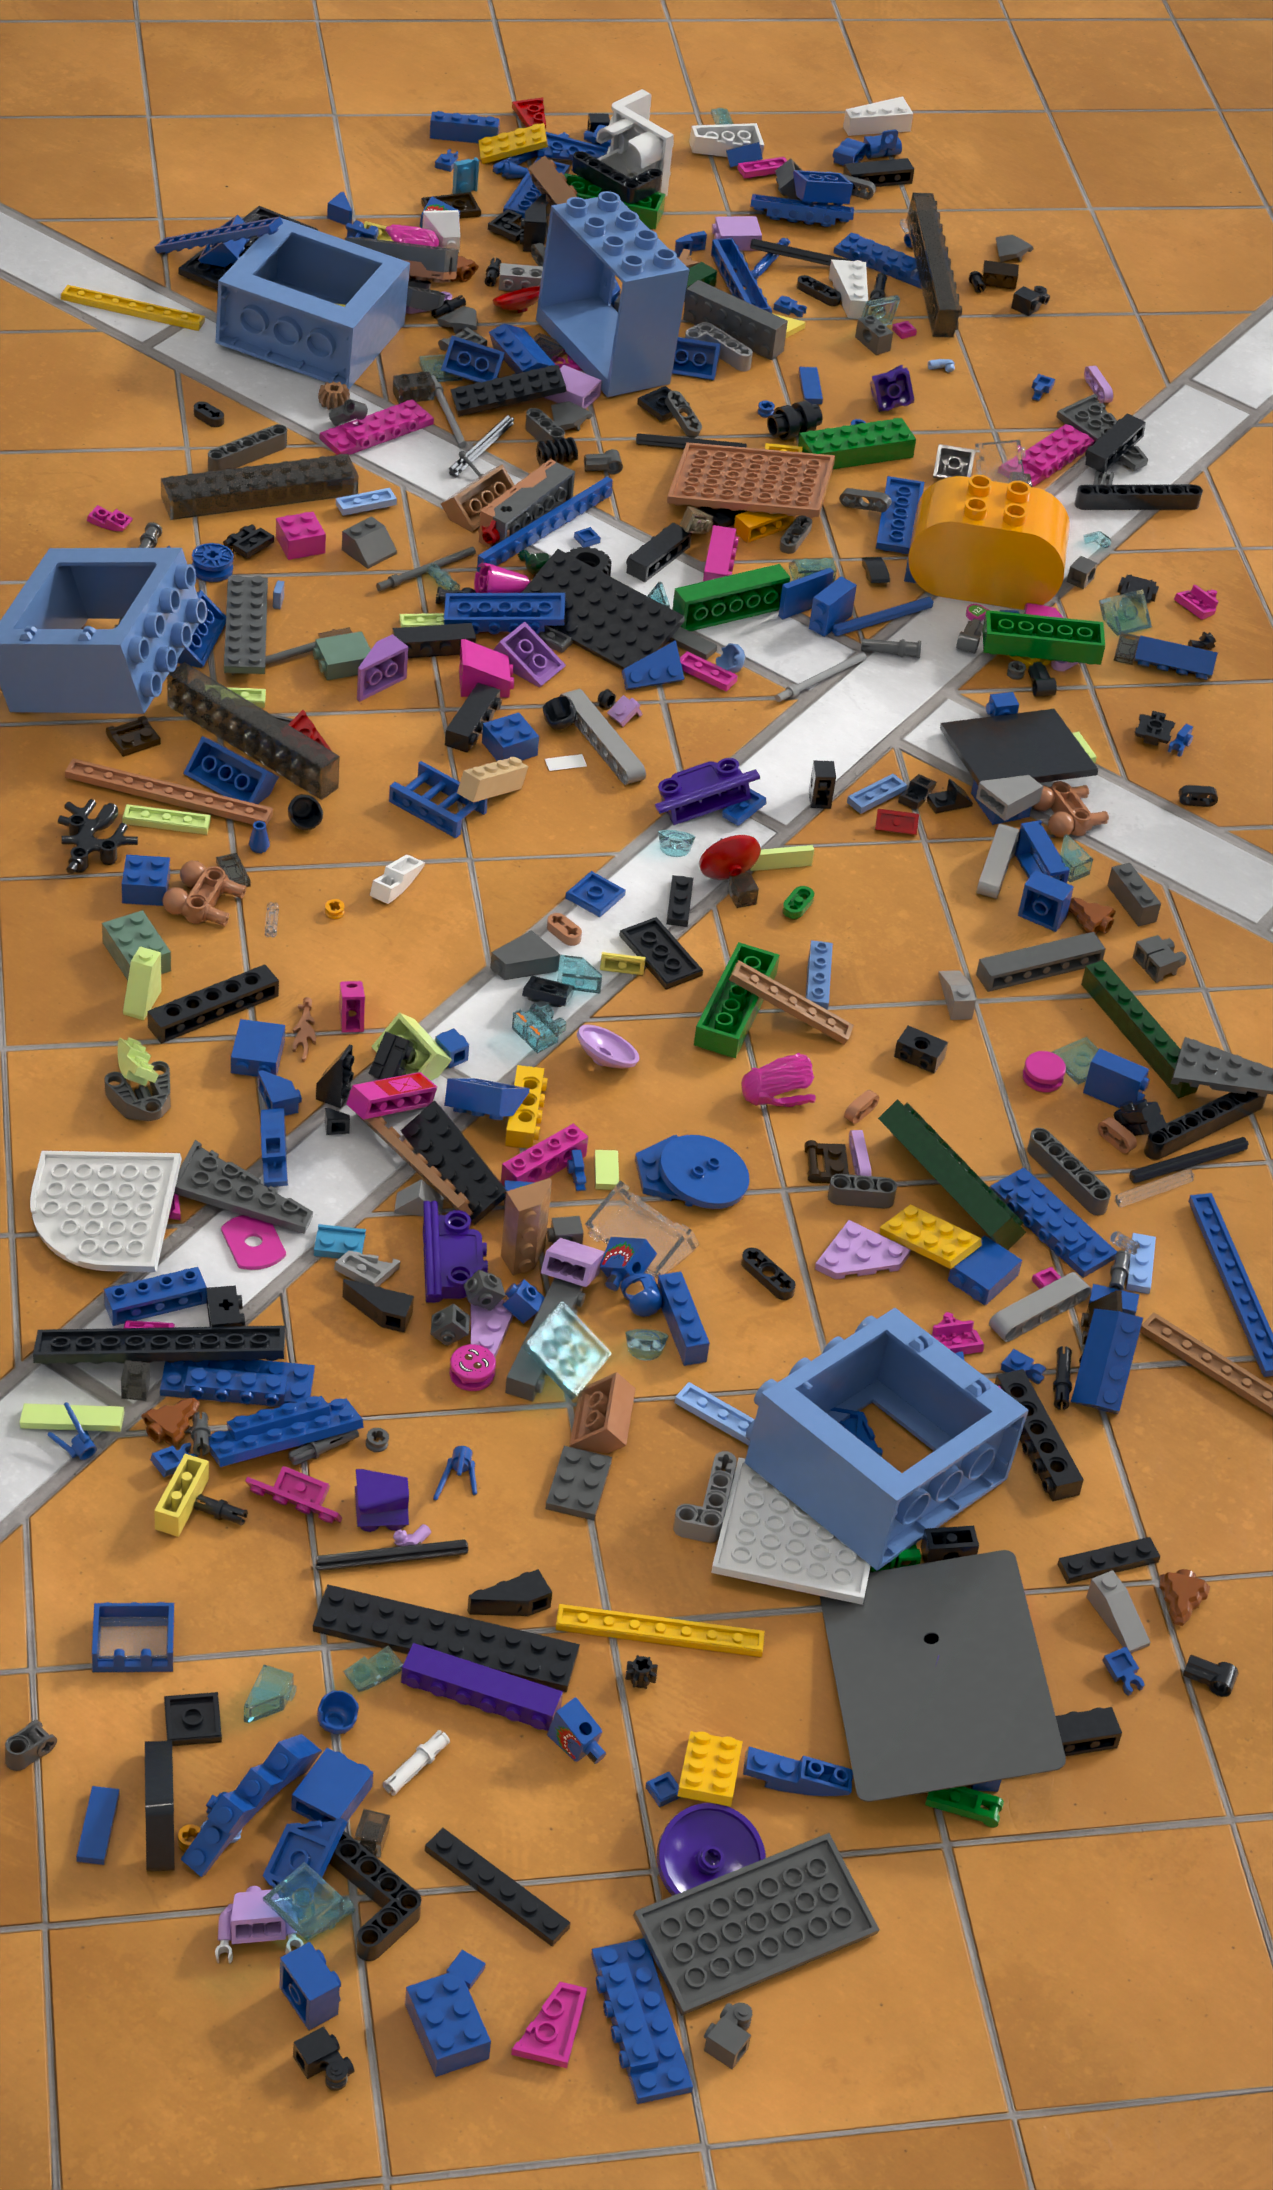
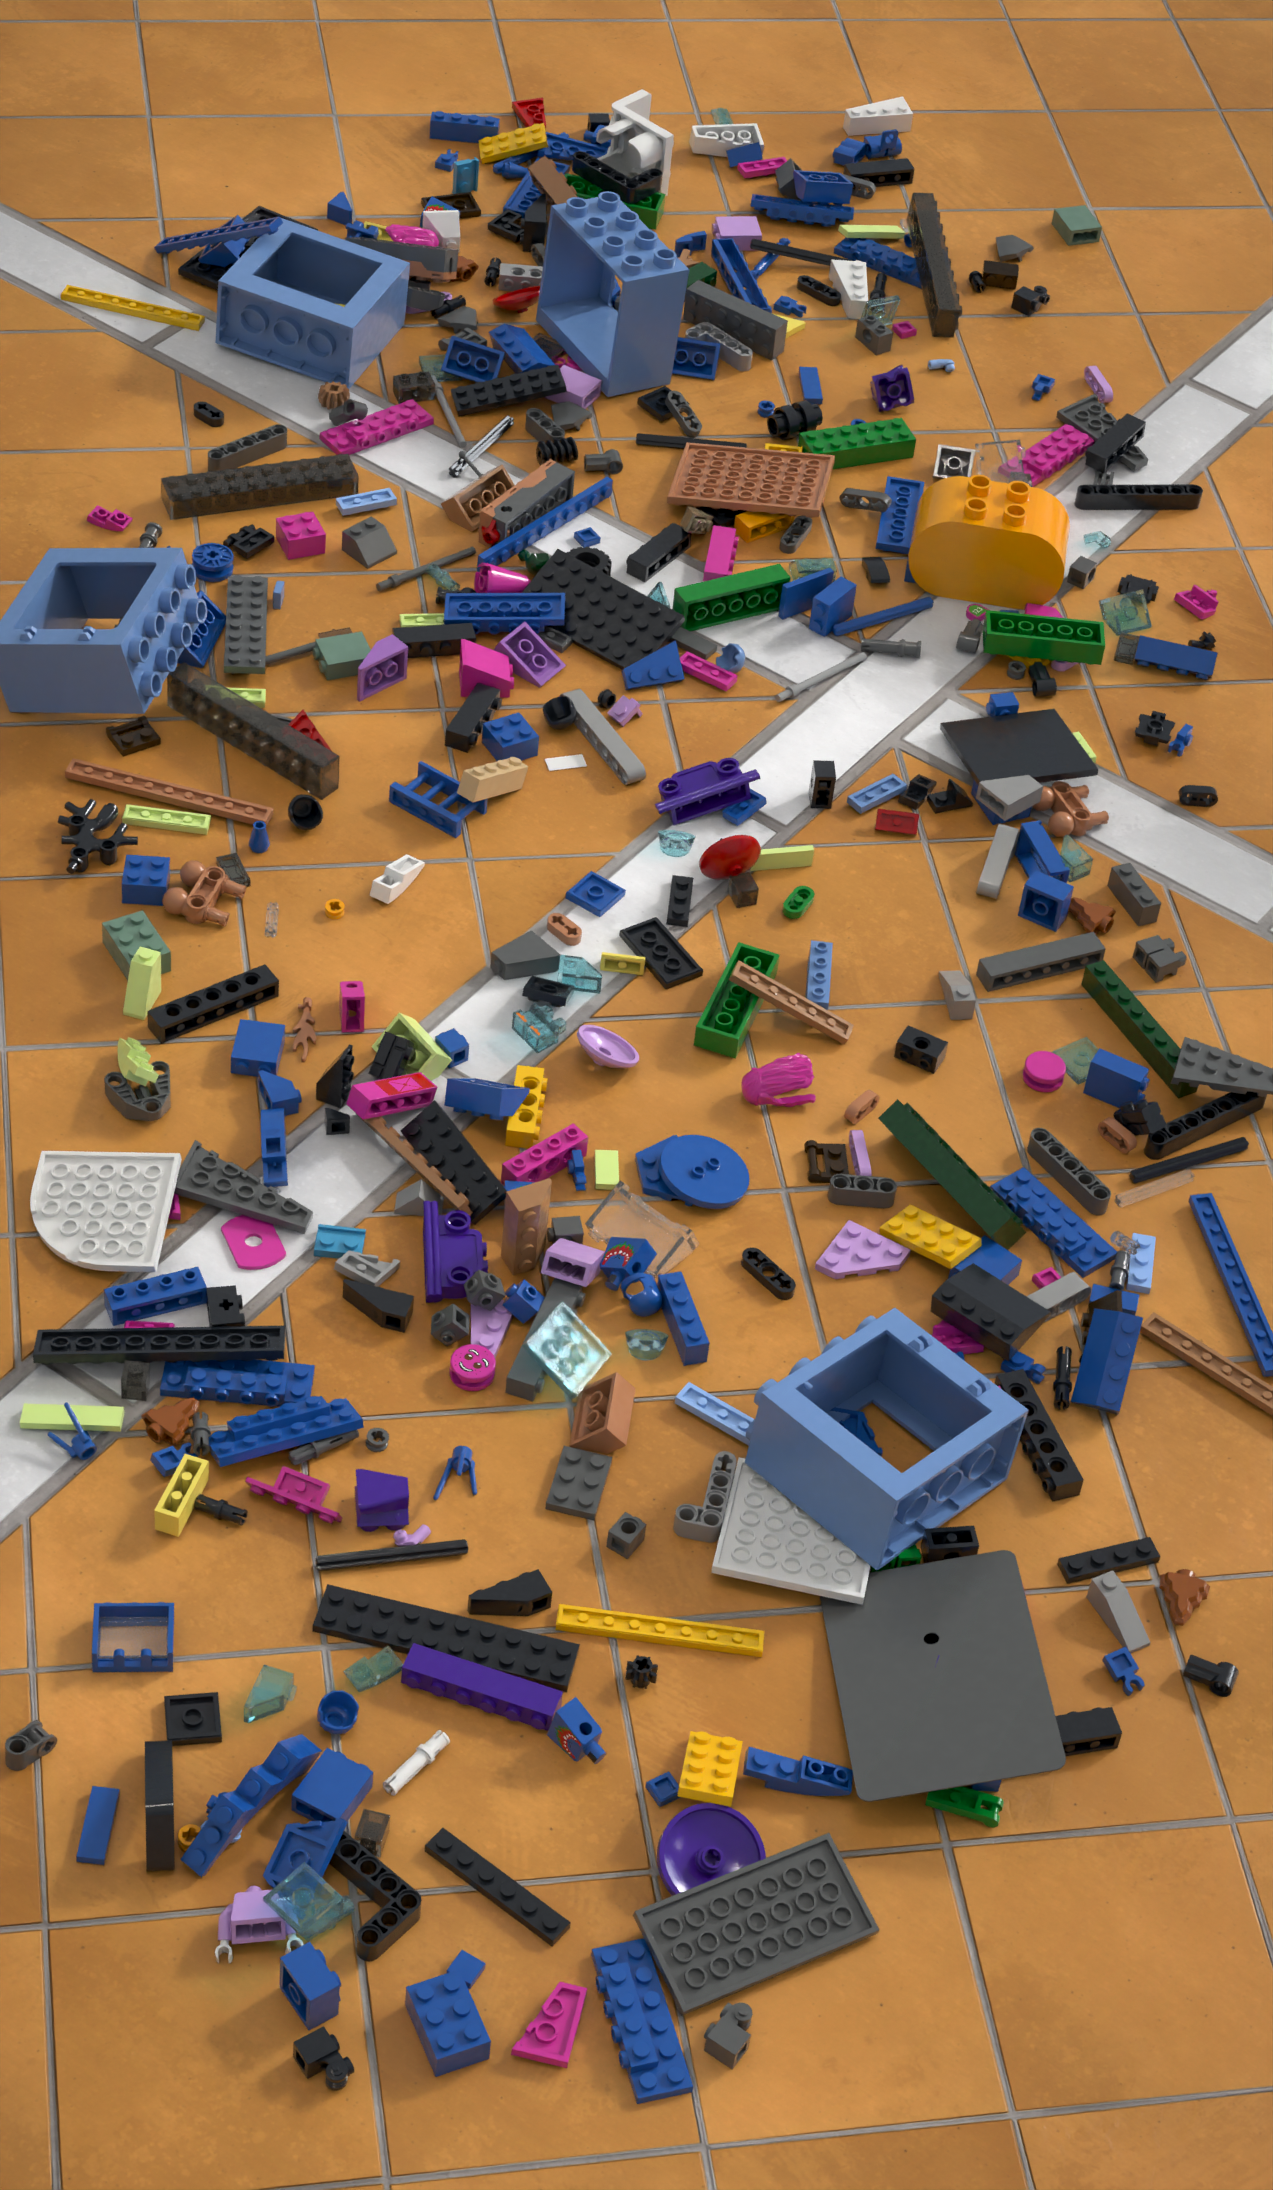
(229, 773): blue slope -> none
(626, 1535): none -> dark grey brick
(871, 231): none -> yellowish green tile
(988, 1310): none -> black slope
(1076, 225): none -> sand green brick

